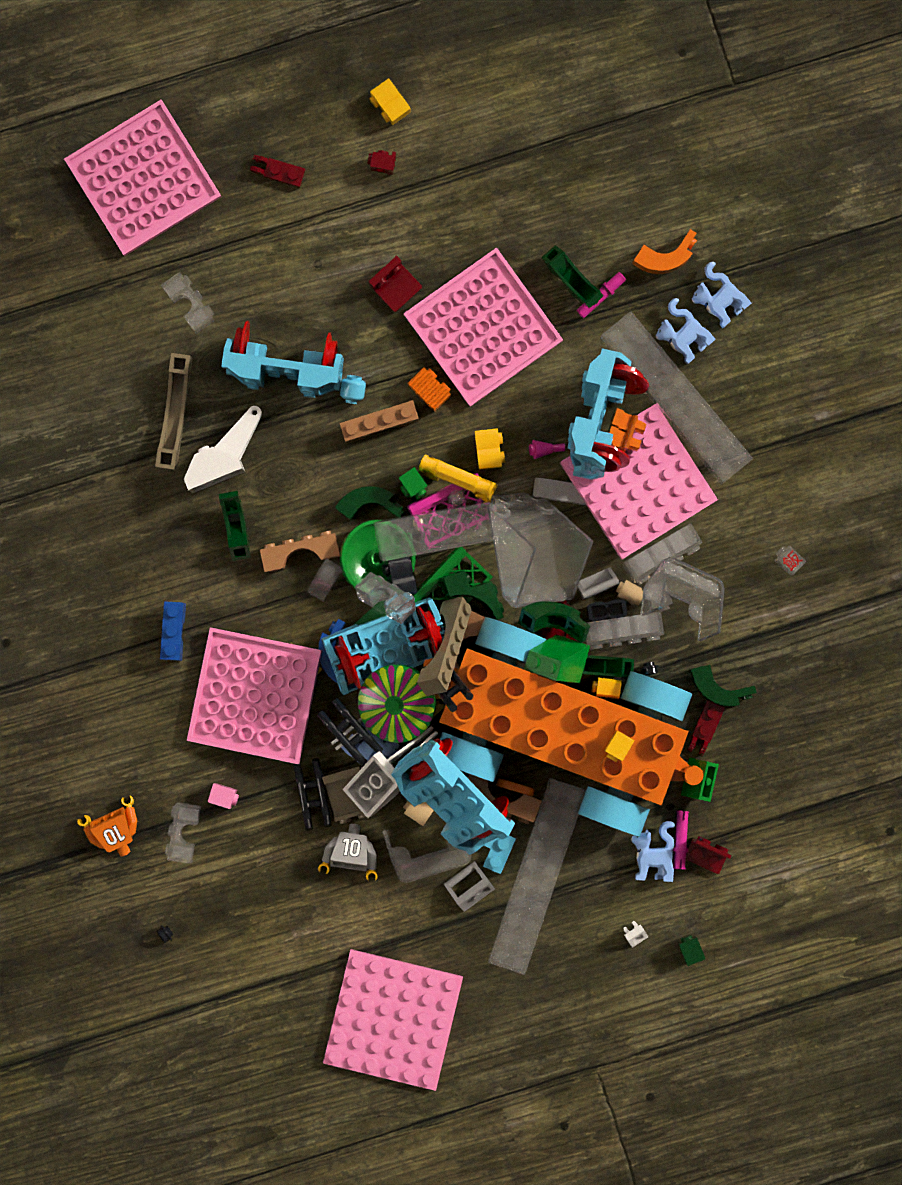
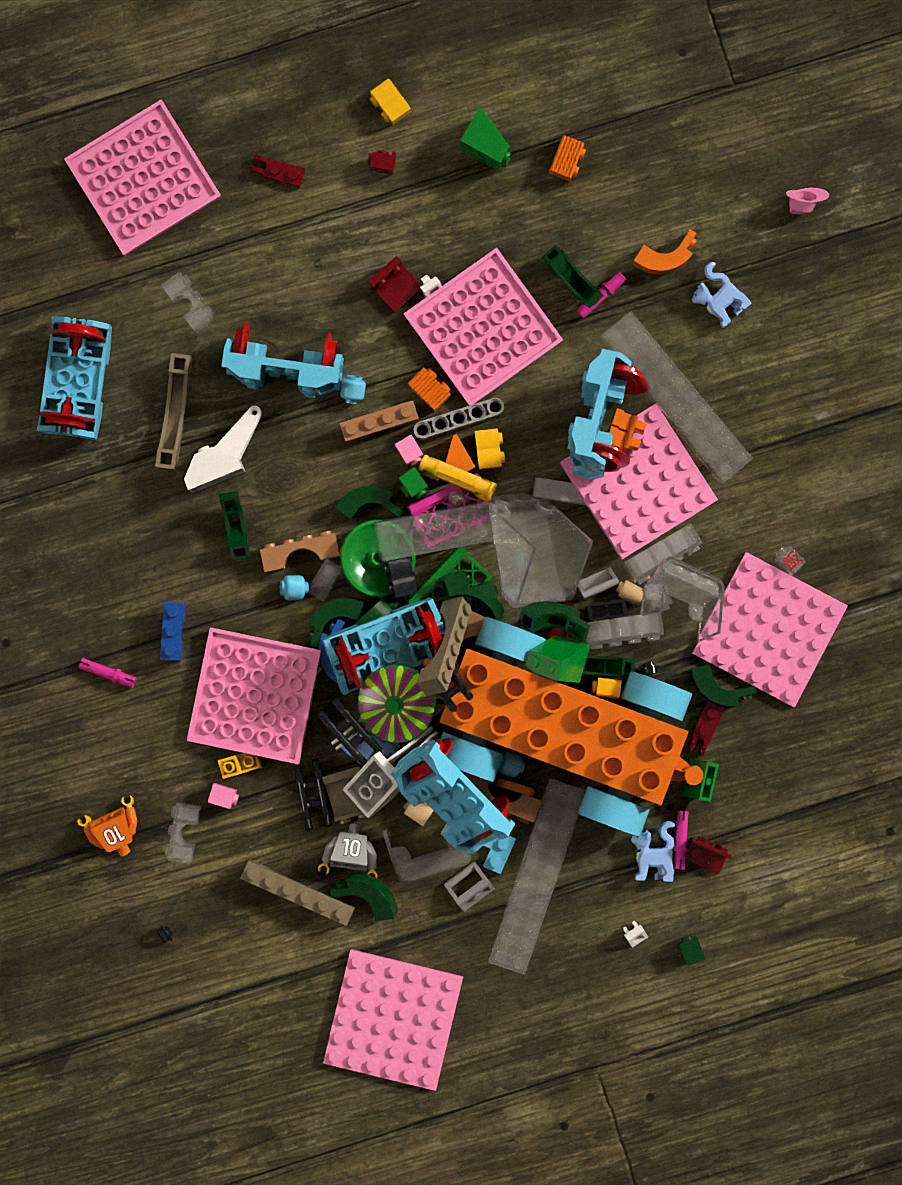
(74, 377): none -> medium azure piece
(108, 673): none -> dark pink pin
(239, 764): none -> yellow slope
(293, 587): none -> medium azure head
(298, 893): none -> dark tan arch
(333, 609): none -> dark green arch
(370, 889): none -> dark green arch
(398, 604): clear arch -> none
(409, 450): none -> bright pink brick
(430, 285): none -> white tile
(458, 456): none -> orange slope
(466, 412): none -> light grey beam
(485, 142): none -> green slope
(511, 764): none -> medium azure head
(540, 449): dark pink cone -> none
(566, 158): none -> orange brick
(618, 746): yellow brick -> none
(689, 332): light blue animal -> none
(771, 629): none -> bright pink plate
(805, 199): none -> bright pink piece

